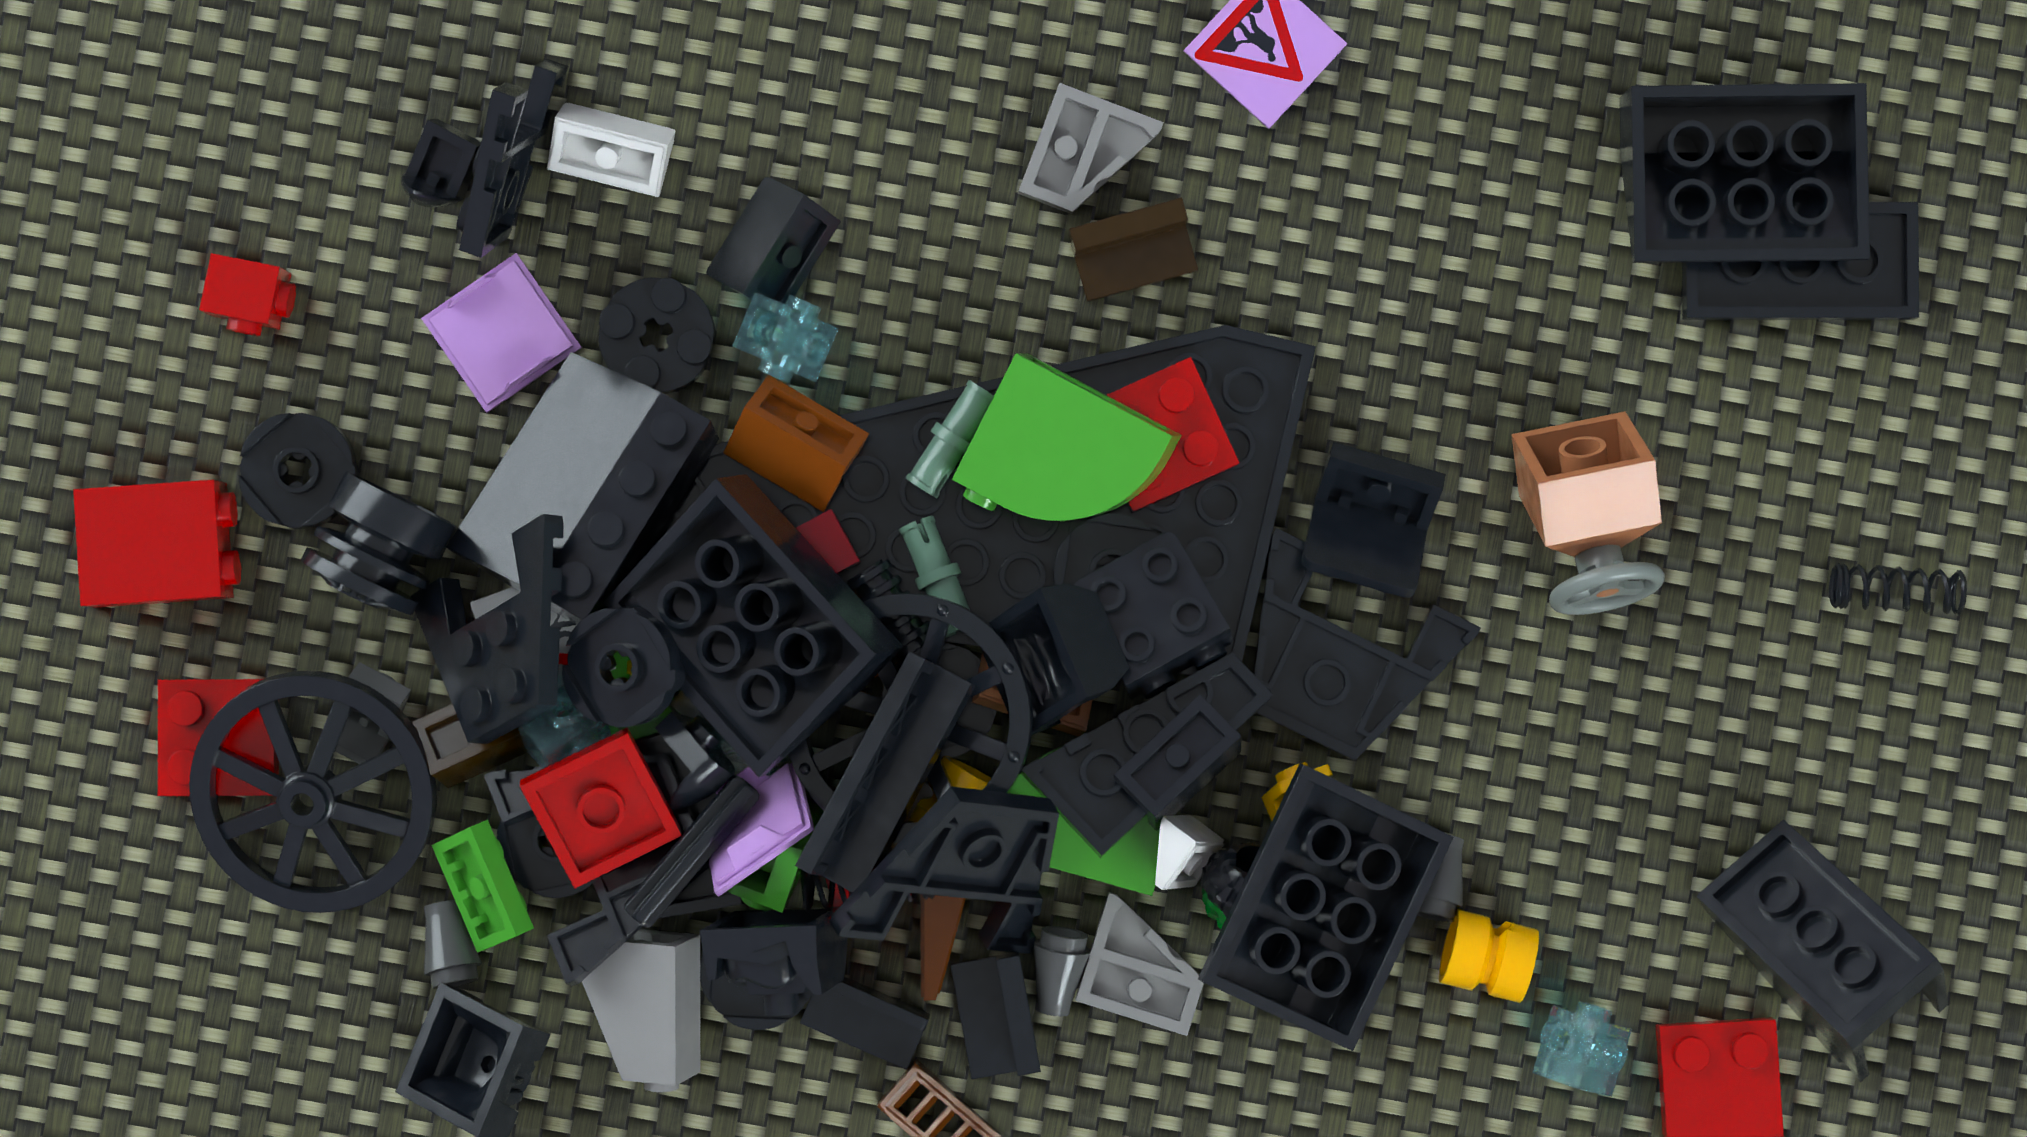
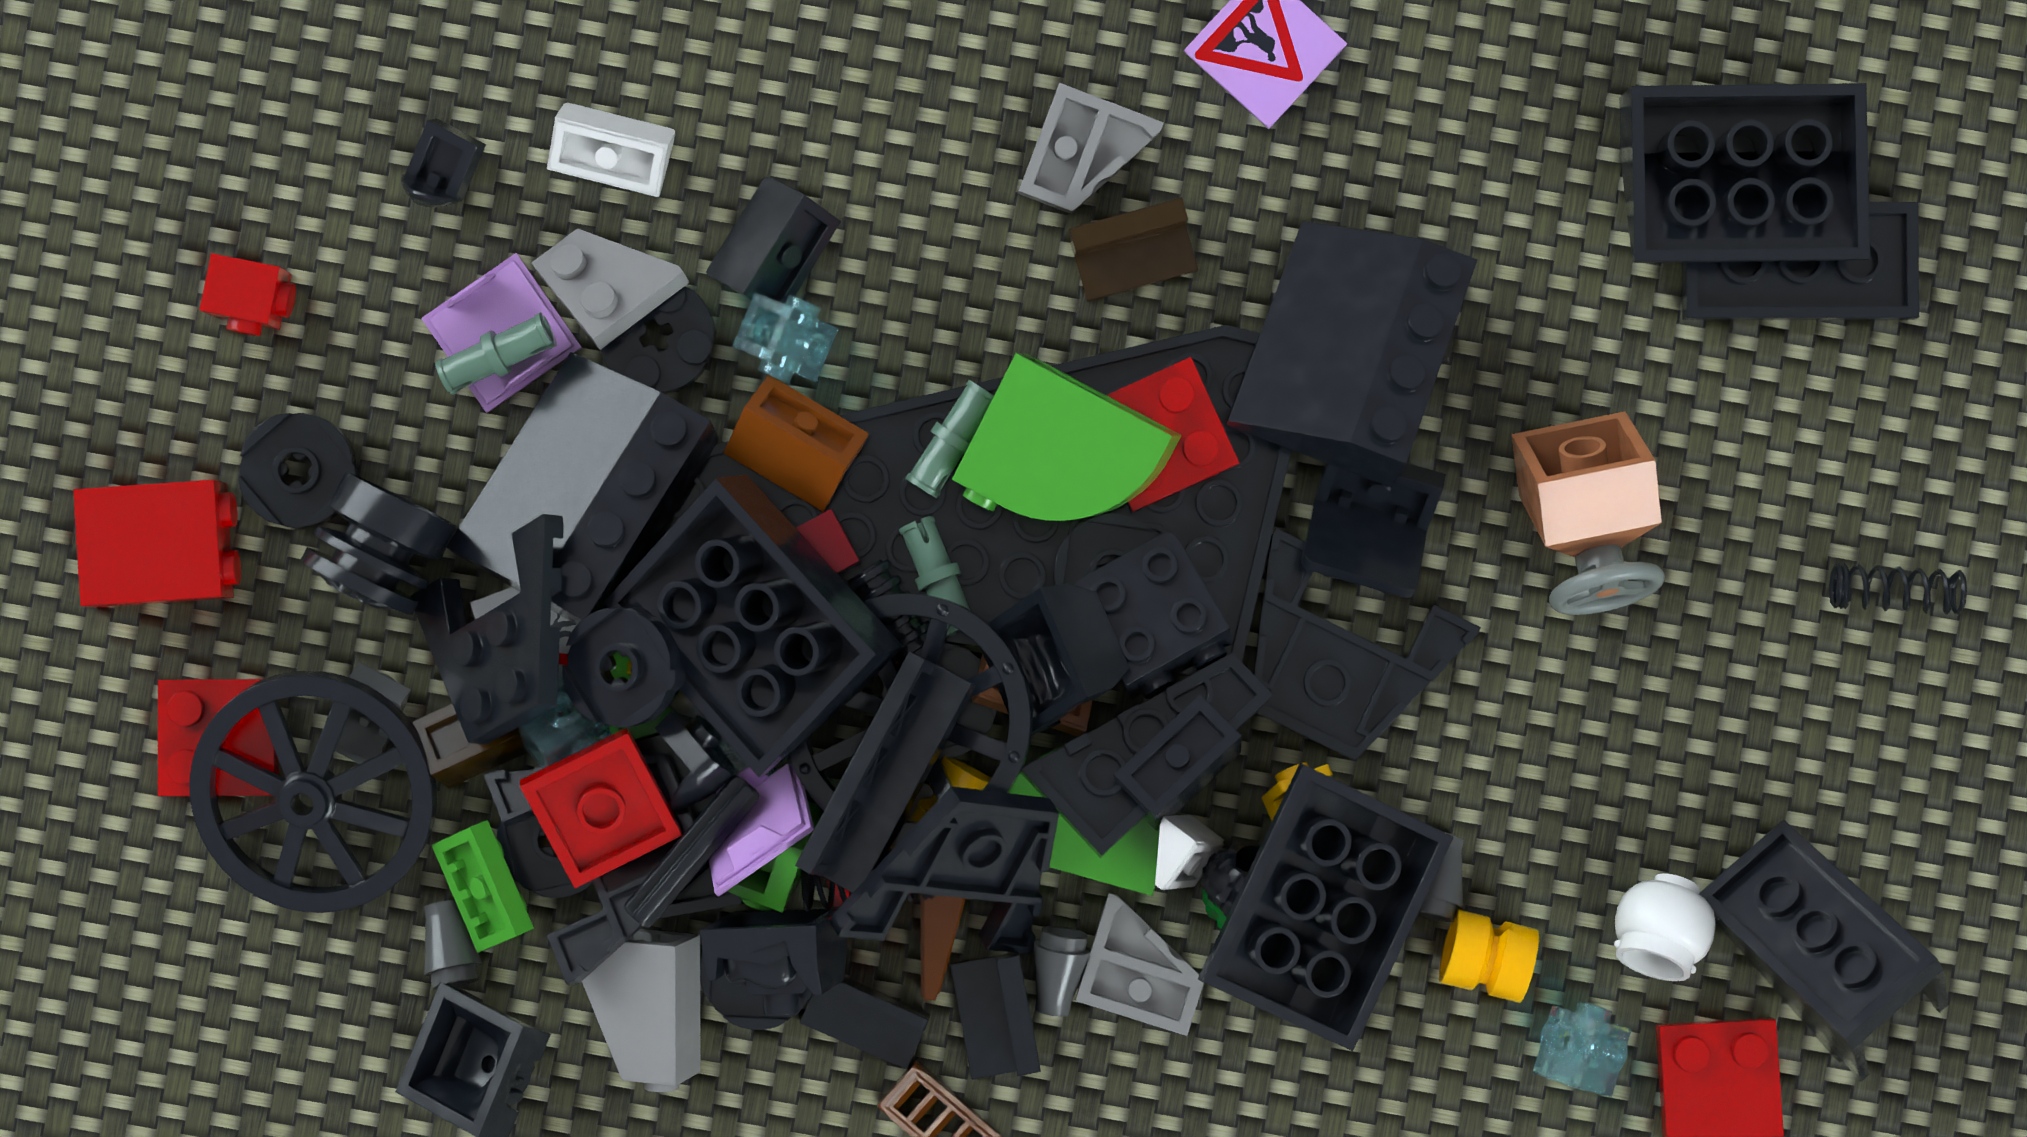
(495, 353): none -> sand green pin
(502, 162): black wing -> none
(606, 283): none -> light grey wing
(1353, 347): none -> black slope
(1664, 927): none -> white piece

